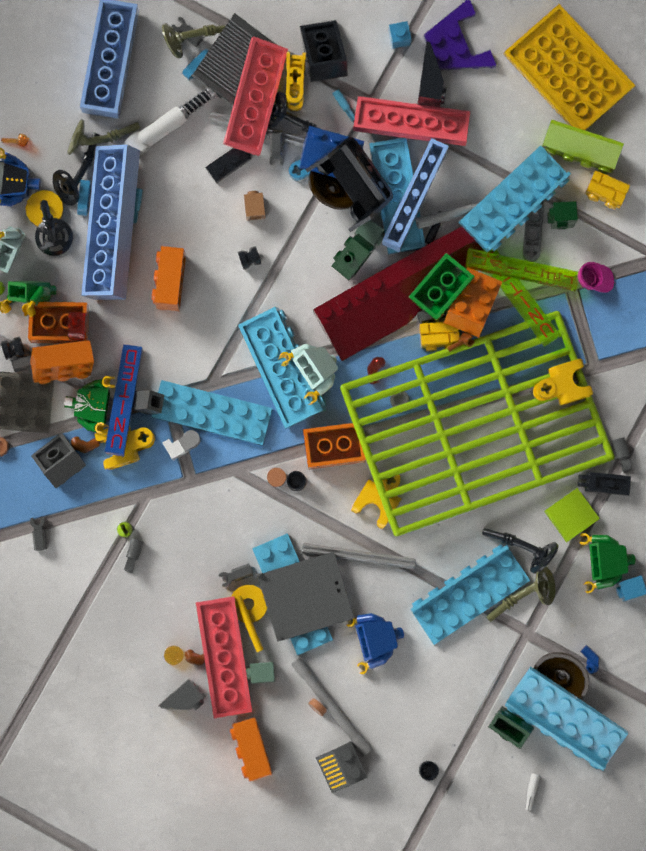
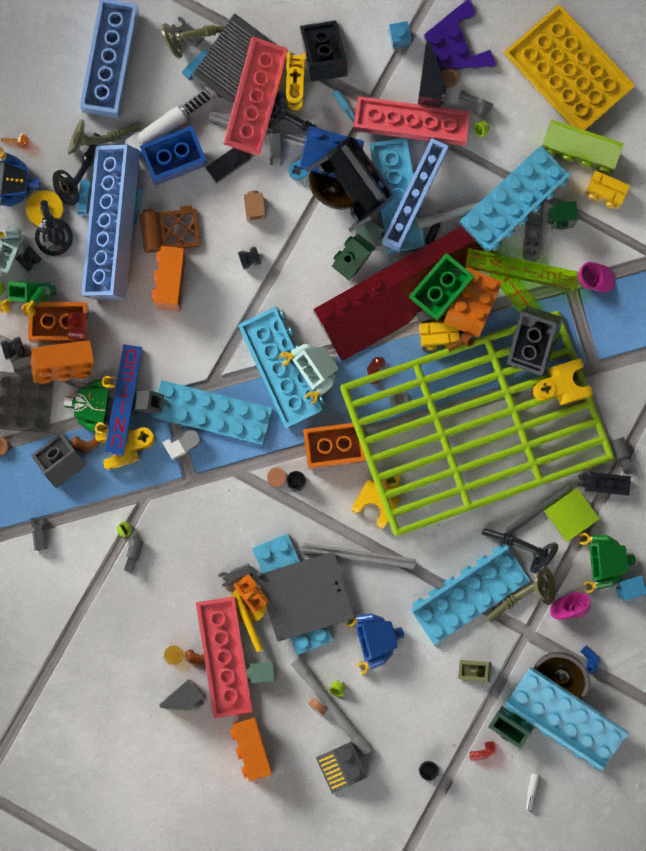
(25, 262): none -> black wheel
(154, 233): none -> dark orange piece
(173, 155): none -> blue slope
(248, 586): none -> orange hips
(337, 688): none -> lime hinge
(450, 78): none -> nougat tile
(474, 670): none -> olive slope
(479, 126): none -> lime hinge
(481, 106): none -> dark grey bar
(485, 753): none -> clear red arm
(534, 340): none -> black slope
(538, 510): none -> dark grey bar
(571, 605): none -> dark pink cap

